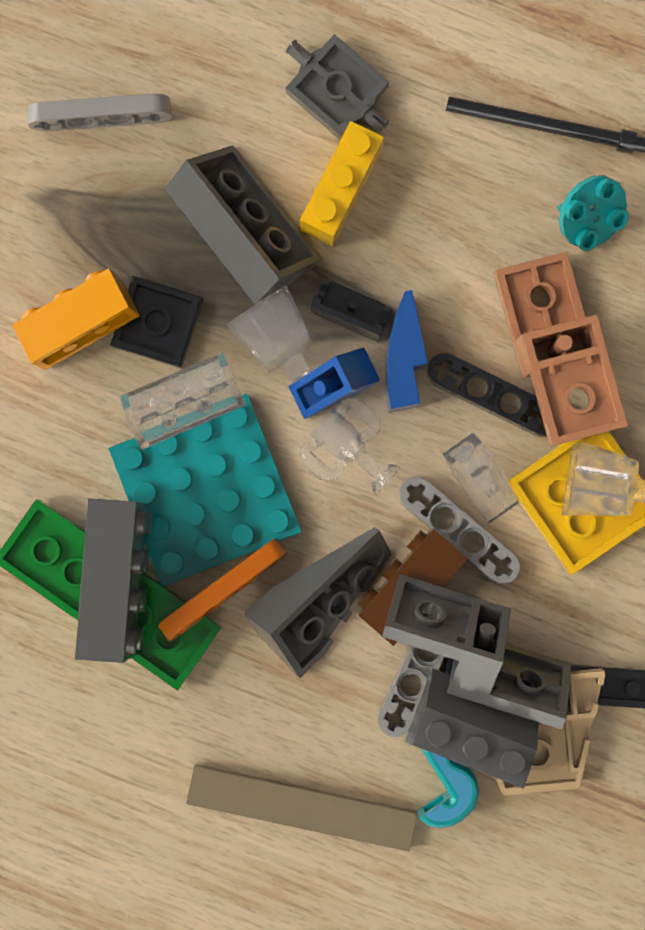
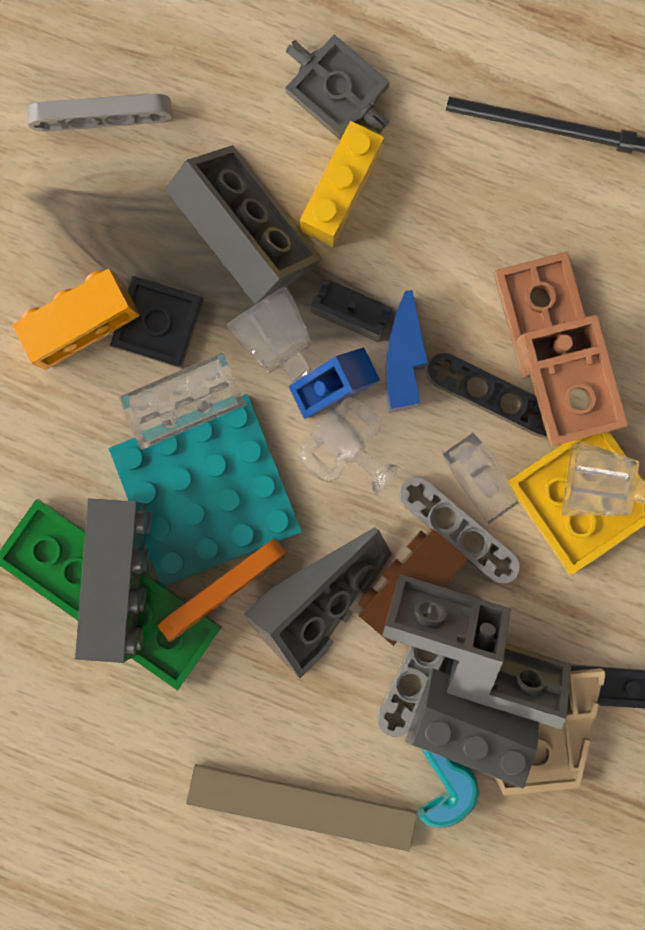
(608, 207): teal plate -> none

